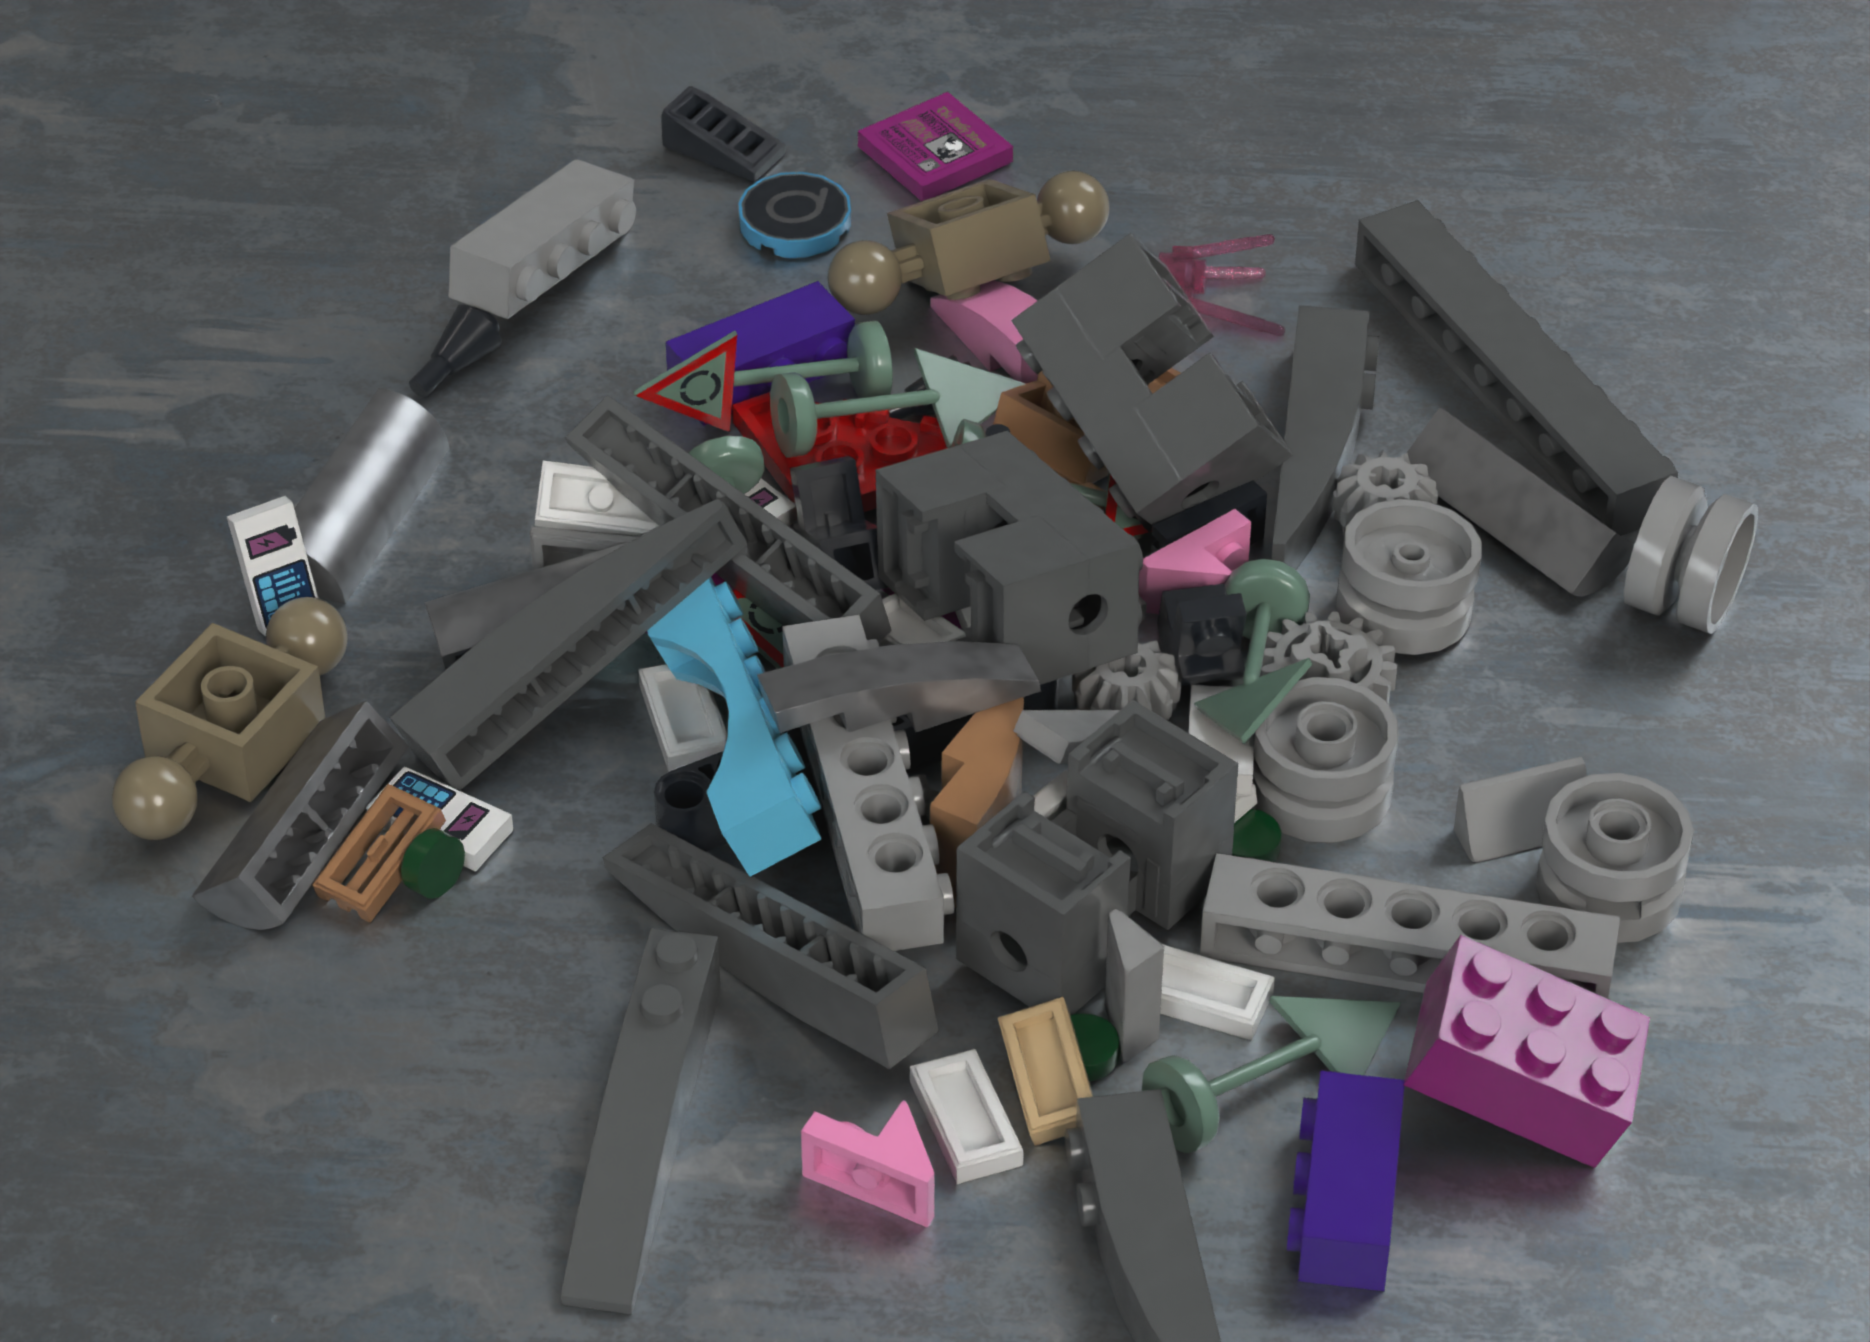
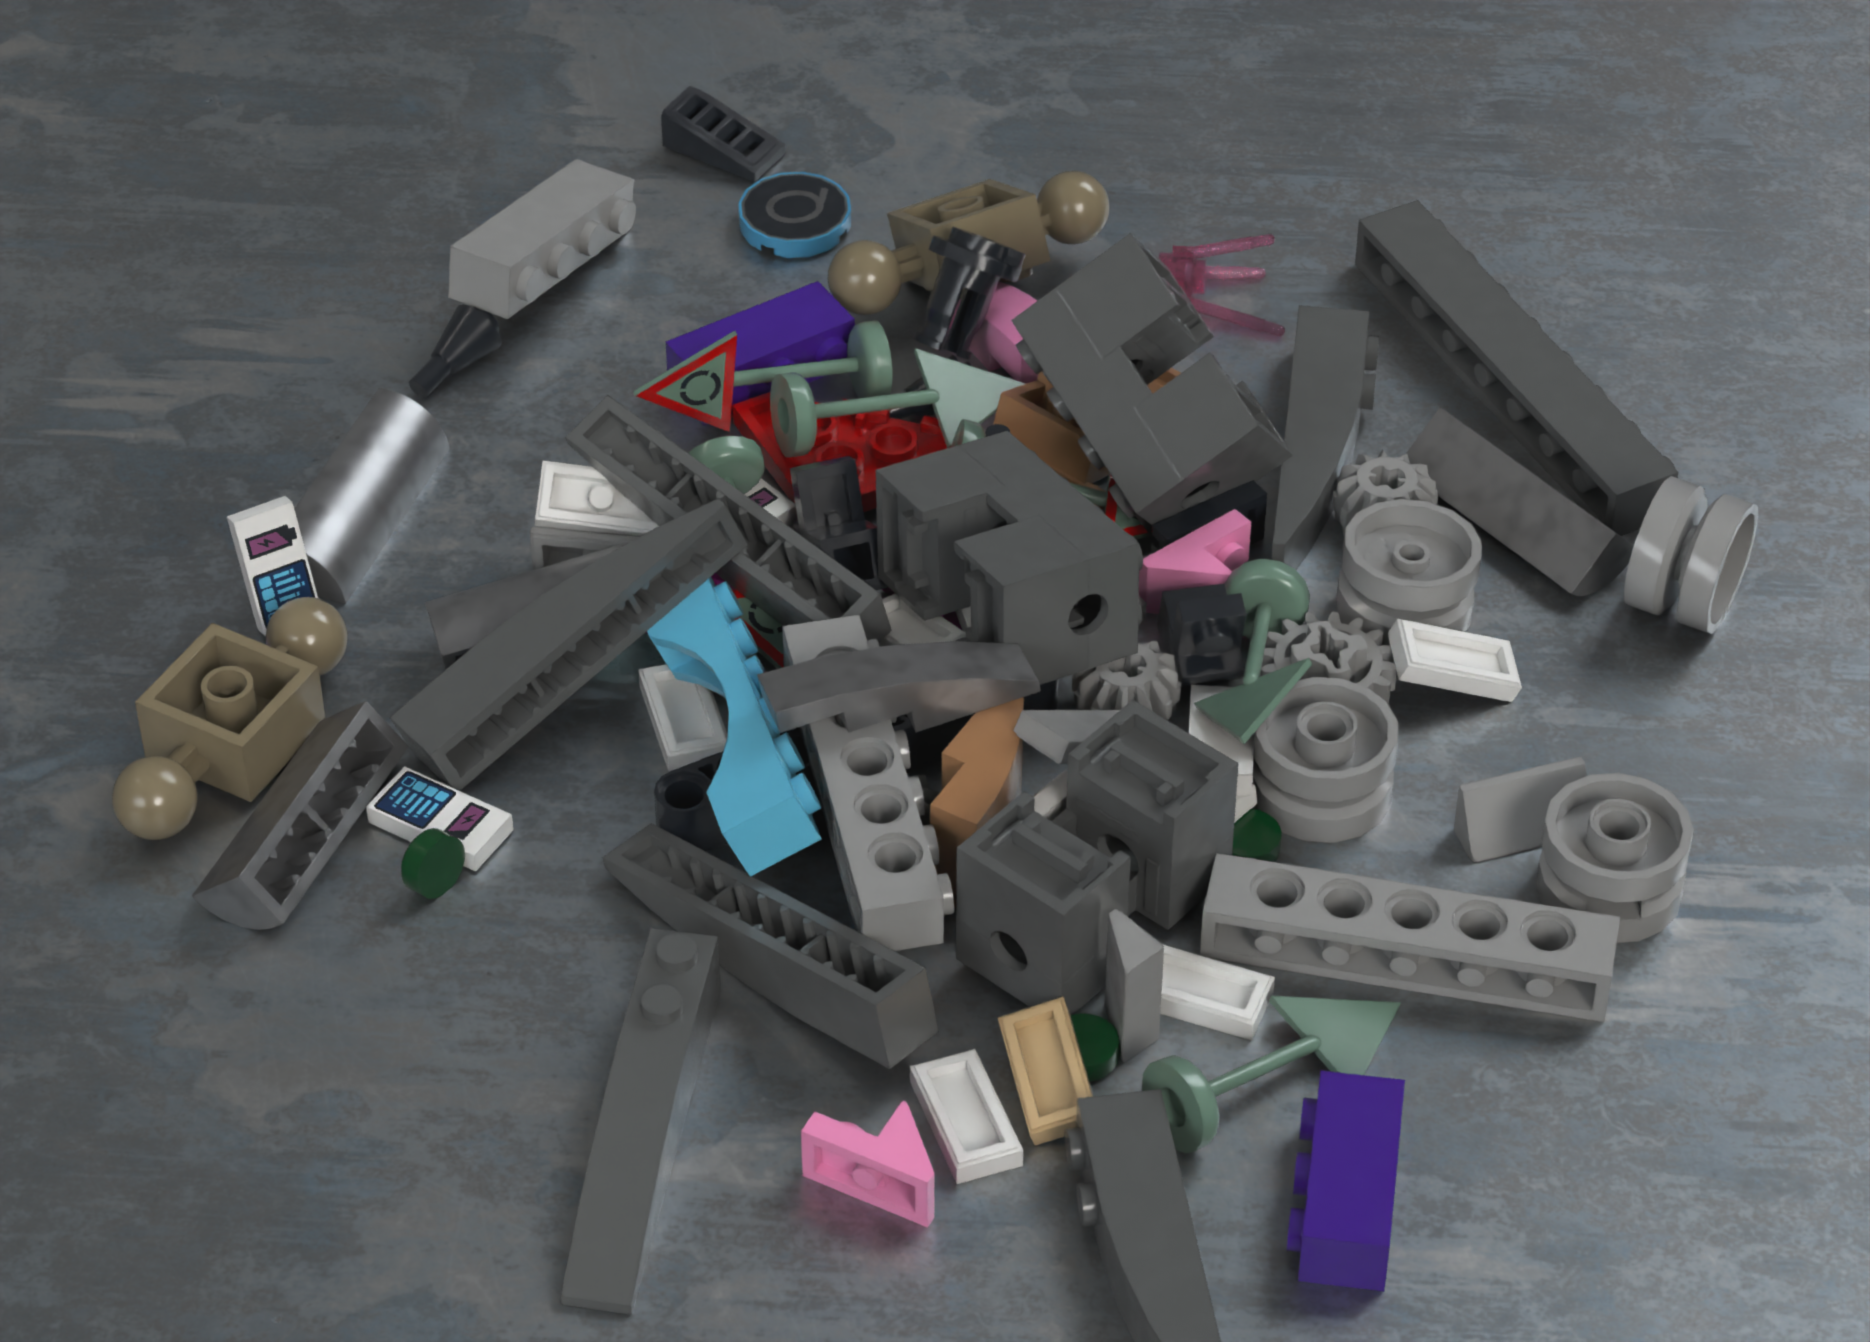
(382, 869): medium nougat tile -> none
(935, 146): magenta tile -> none
(970, 264): none -> black piece
(1454, 660): none -> white tile
(1528, 1051): magenta brick -> none

